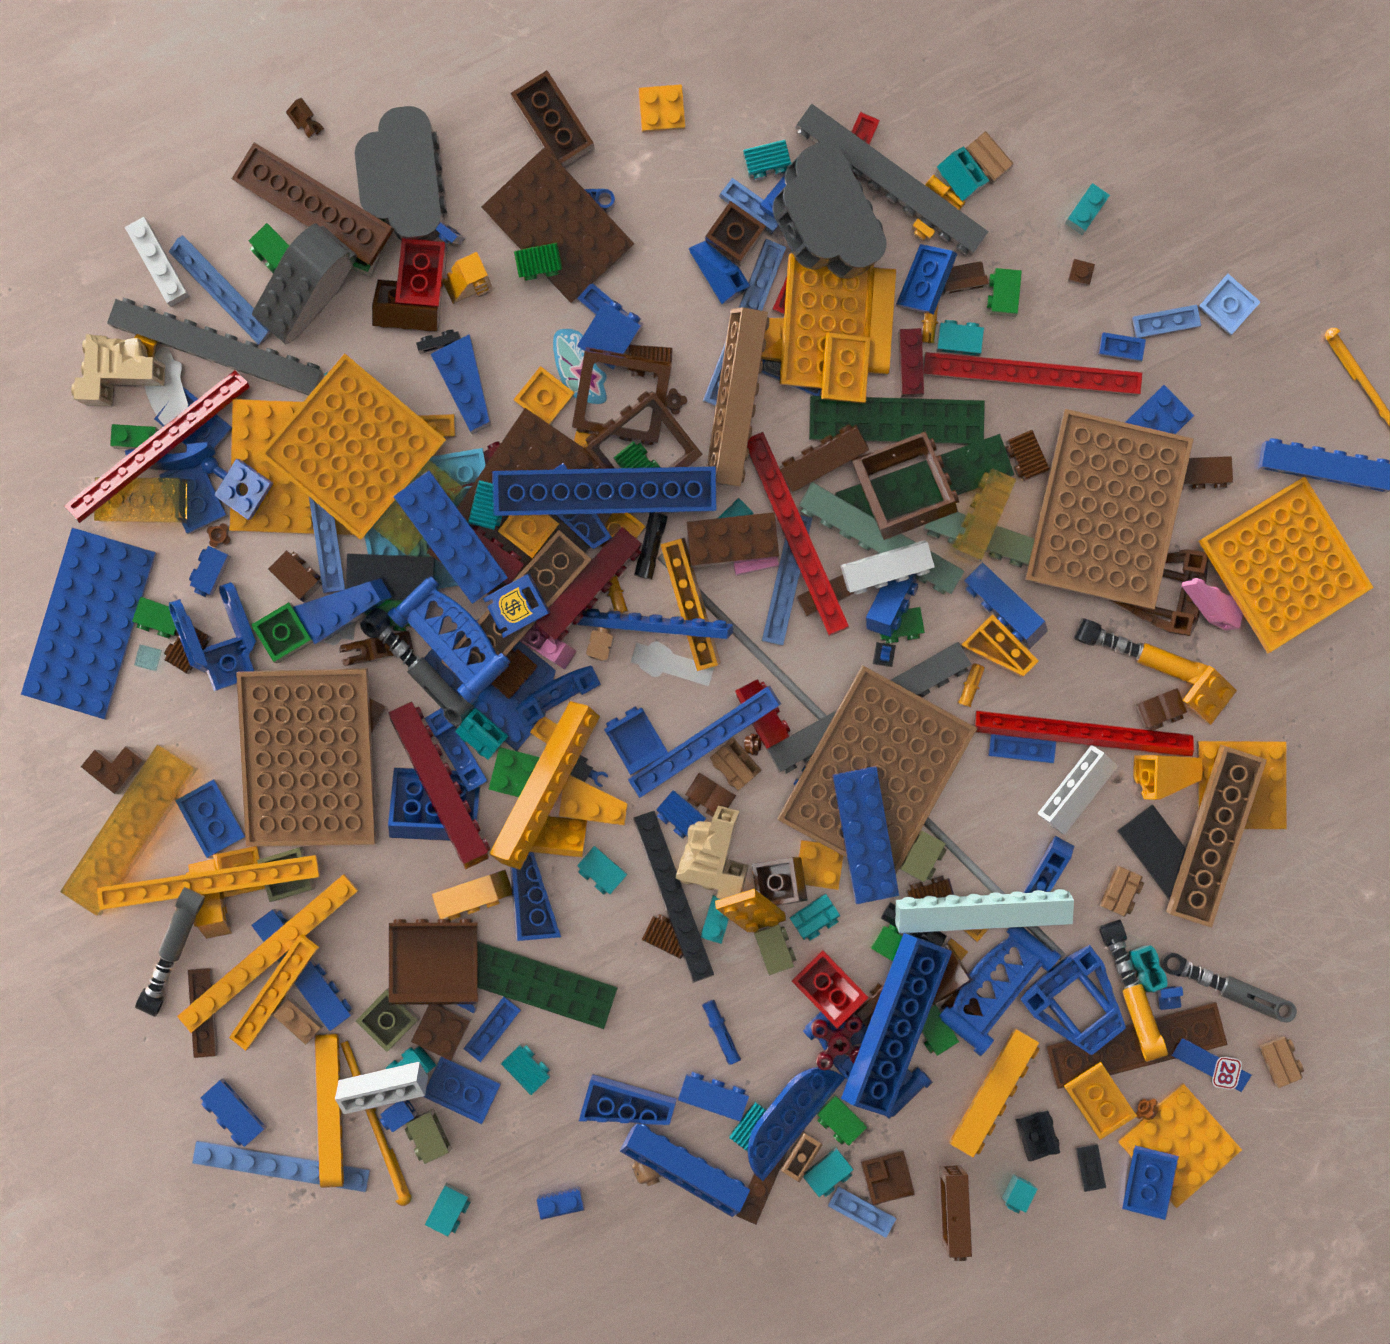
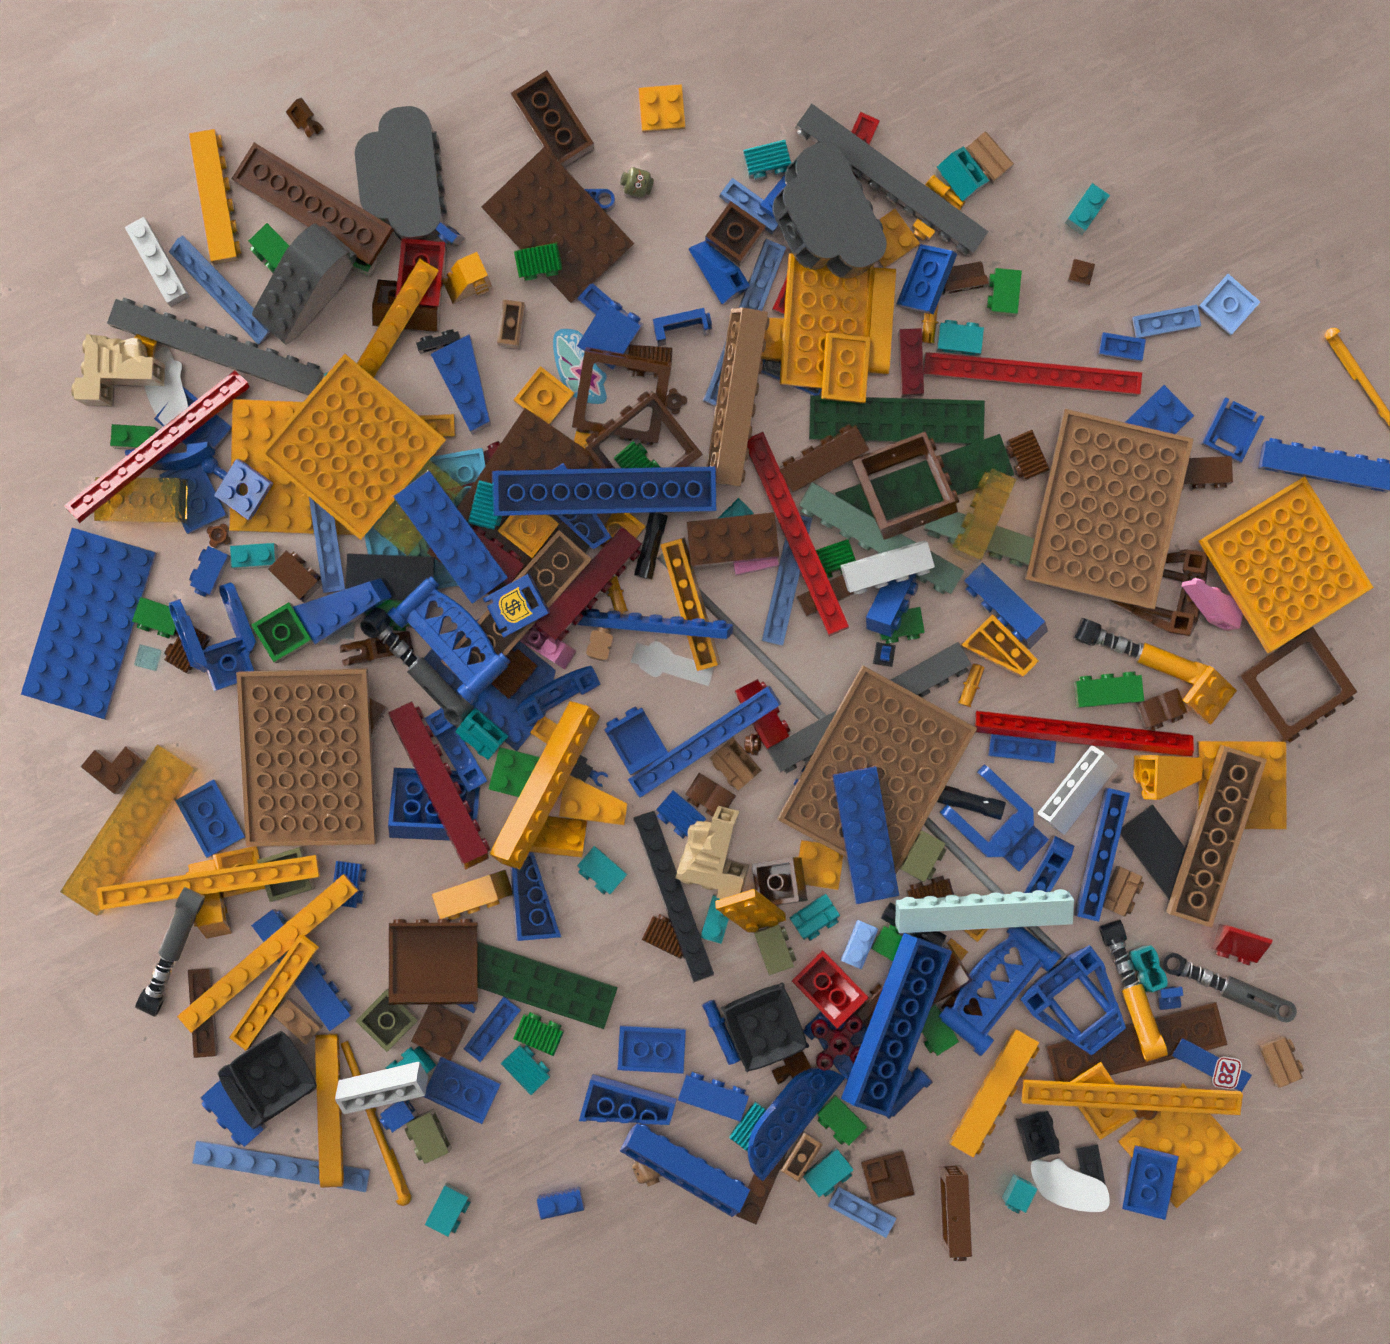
(214, 196): none -> light orange brick
(253, 556): none -> teal brick
(267, 1079): none -> black piece
(357, 875): none -> blue brick
(397, 317): none -> light orange plate
(511, 324): none -> medium nougat brick
(539, 1034): none -> green brick
(637, 182): none -> olive head
(651, 1049): none -> blue plate
(679, 321): none -> blue panel
(764, 1027): none -> black piece
(793, 1066): none -> reddish brown plate
(834, 556): none -> green brick
(859, 944): none -> light blue brick
(898, 238): none -> light orange plate
(986, 806): none -> black axle
(1015, 839): none -> blue plate
(1069, 1187): none -> white sticker
(1102, 854): none -> blue brick
(1108, 690): none -> green brick
(1132, 1097): none -> light orange plate
(1233, 427): none -> blue container
(1240, 943): none -> red slope
(1269, 711): none -> reddish brown piece

